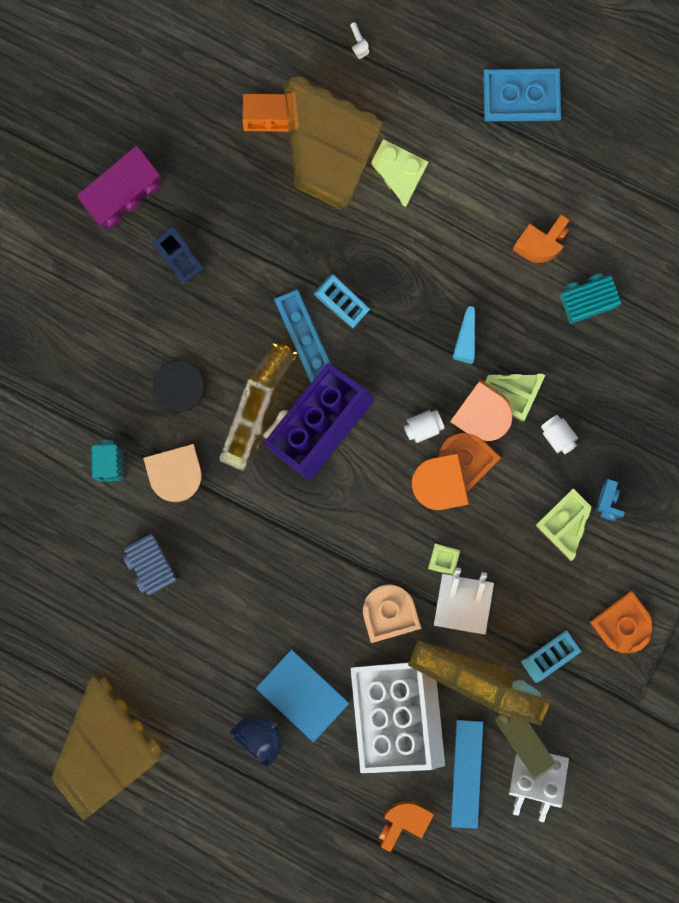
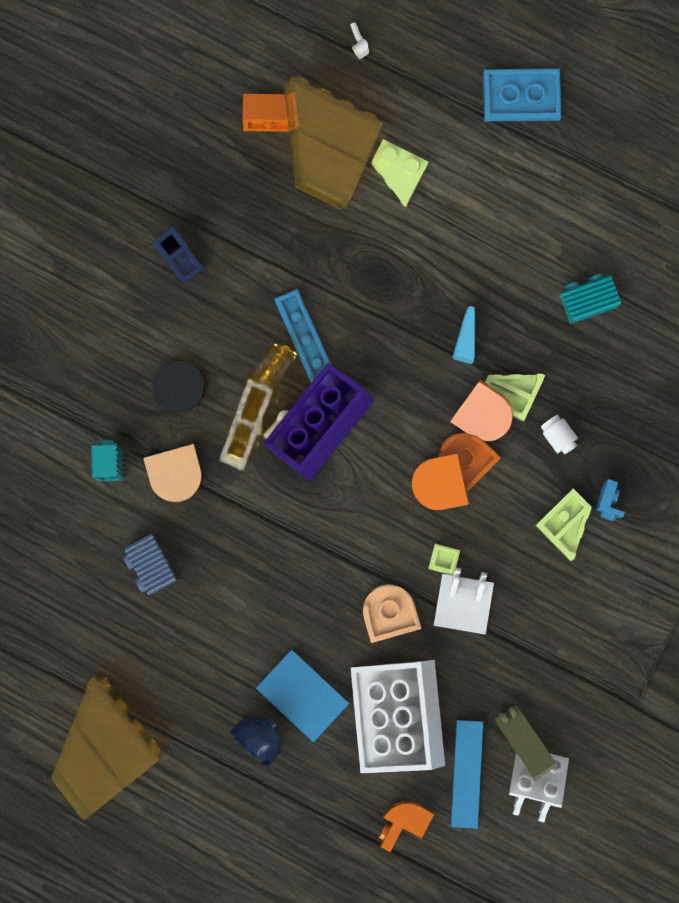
(120, 189): magenta slope -> none
(348, 294): medium azure slope -> none
(424, 426): white brick -> none
(481, 682): clear yellow slope -> none
(533, 669): medium azure slope -> none
(541, 247): orange brick -> none
(624, 625): orange tile -> none

